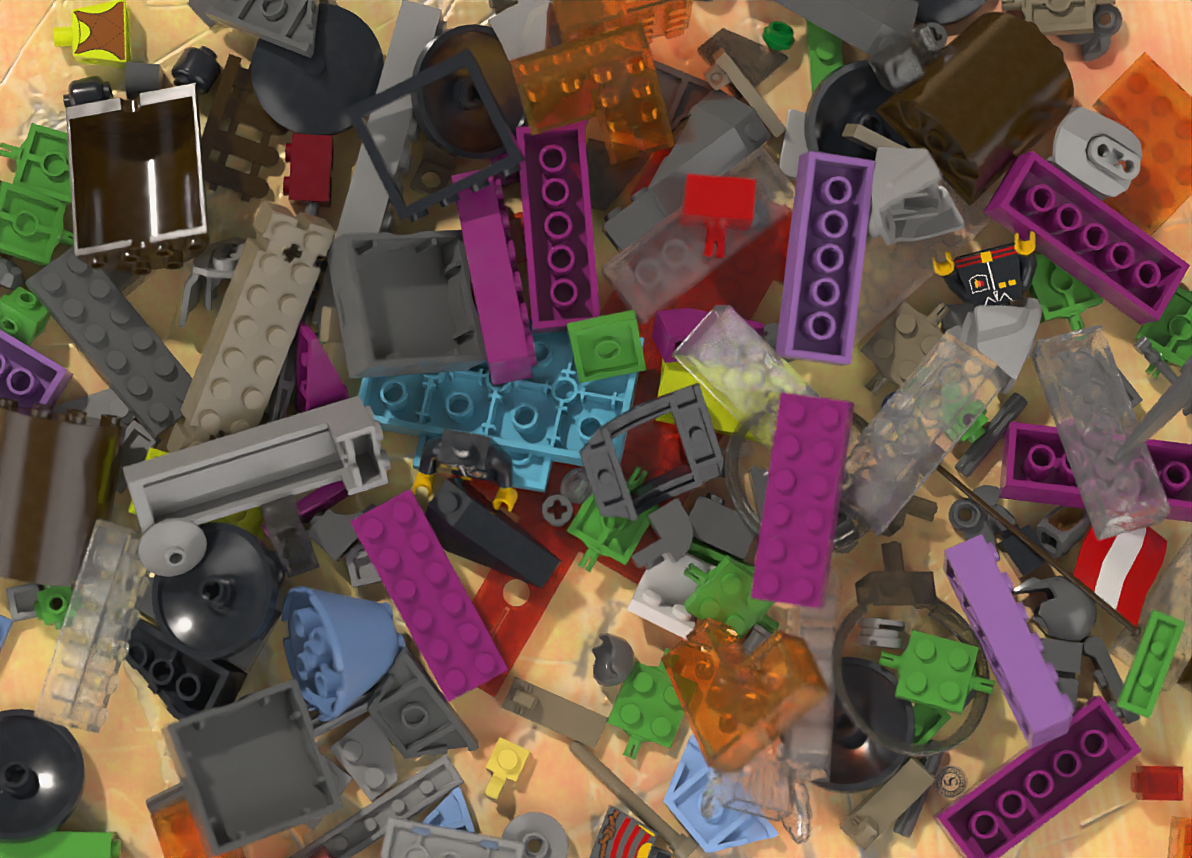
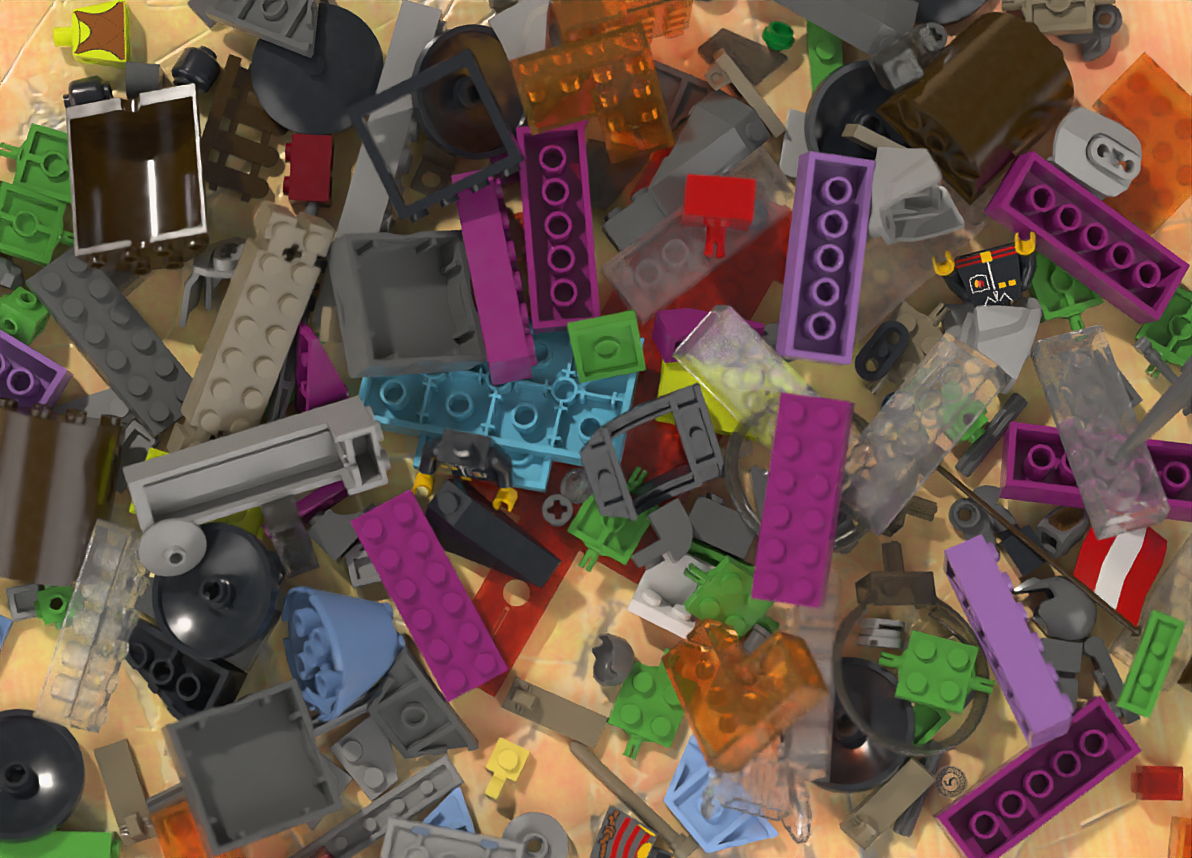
(125, 792): none -> dark tan hinge
(880, 350): none -> black plate

